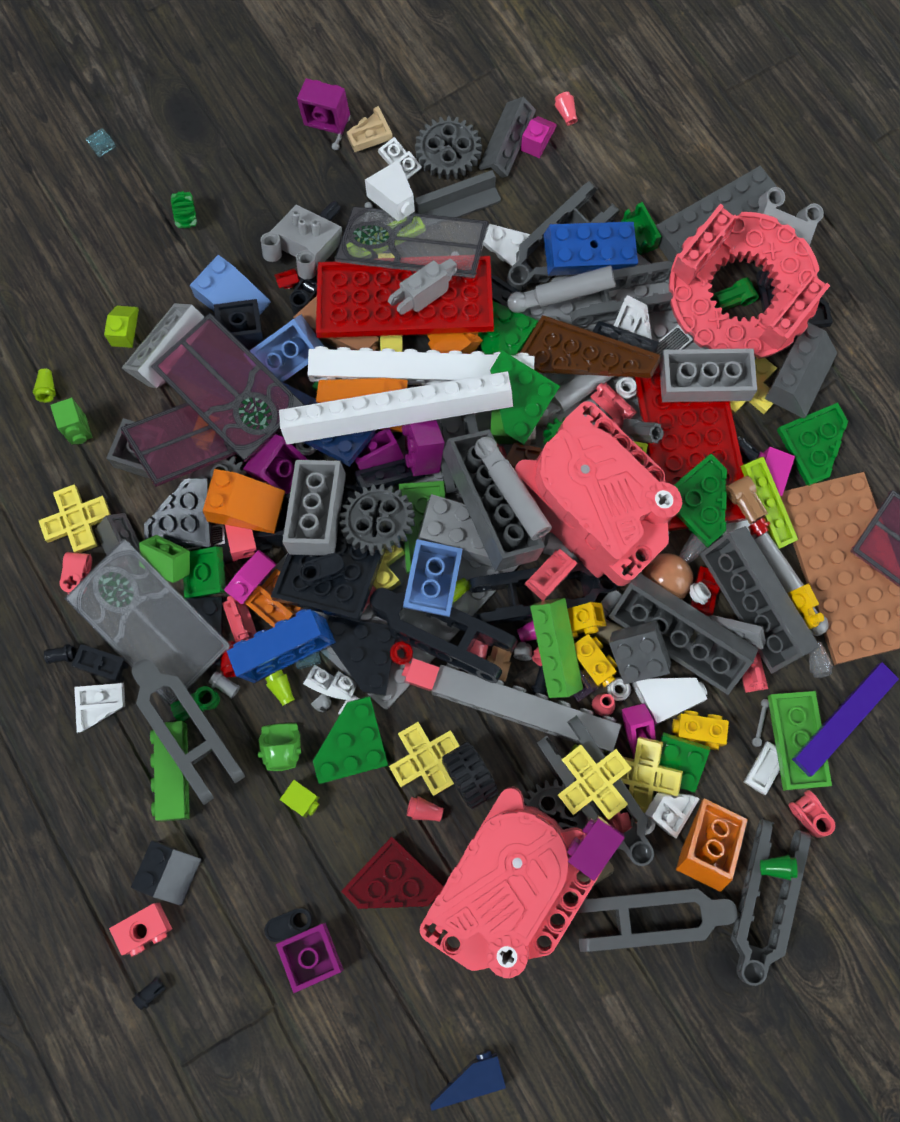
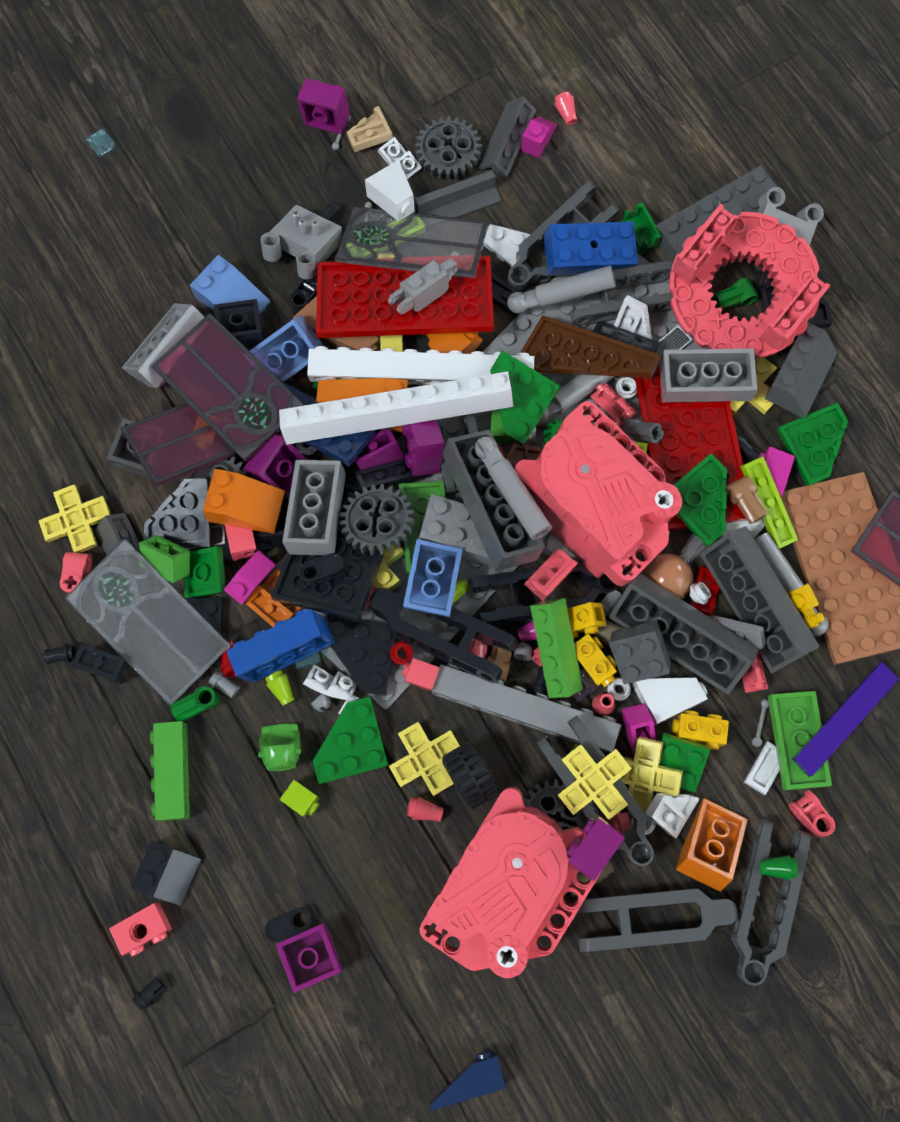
(44, 386): lime cone -> none
(71, 421): bright green brick -> none
(97, 703): white wing -> none
(121, 326): lime slope -> none
(150, 681): dark grey piece -> none
(183, 209): green gear -> none
(239, 619): coral hinge -> none
(287, 279): red plate -> none
(392, 881): dark red plate -> none
(509, 333): green plate -> none
(759, 527): red plate -> none
(820, 663): clear cone -> none

